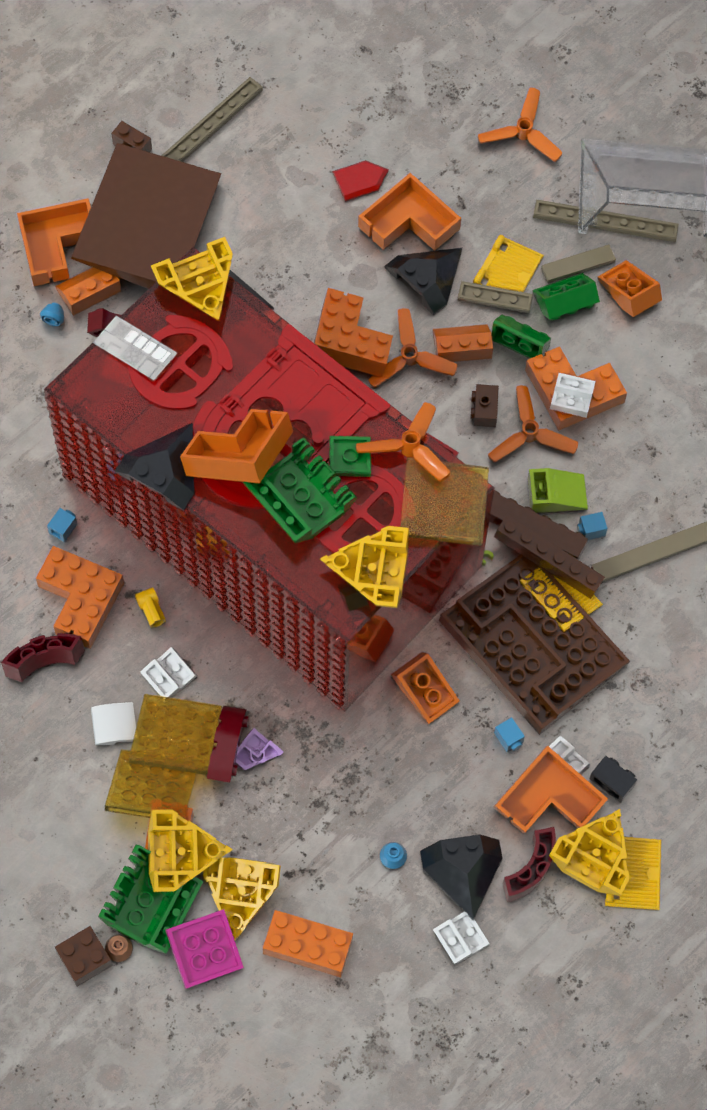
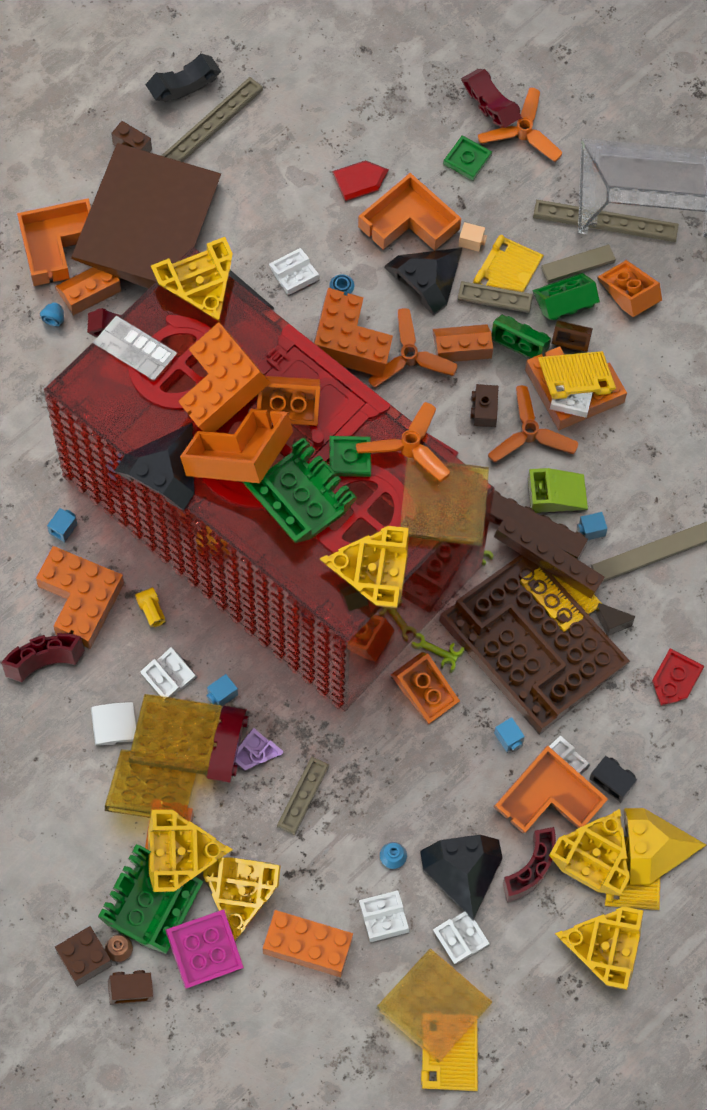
(130, 987): none -> reddish brown brick
(177, 85): none -> black brick
(222, 691): none -> dark azure brick
(230, 380): none -> orange piece
(294, 271): none -> white slope
(294, 396): none -> orange slope
(303, 795): none -> dark tan tile
(342, 283): none -> dark azure cone
(384, 916): none -> white slope
(434, 1005): none -> clear yellow plate
(449, 657): none -> lime bar
(457, 1069): none -> yellow window
(467, 157): none -> green tile
(472, 237): none -> light nougat brick
(490, 99): none -> dark red brick
(572, 336): none -> reddish brown brick
(577, 374): none -> yellow window
(607, 945): none -> yellow wedge
(613, 619): none -> dark brown slope
(655, 846): none -> yellow wedge
(676, 677): none -> red tile

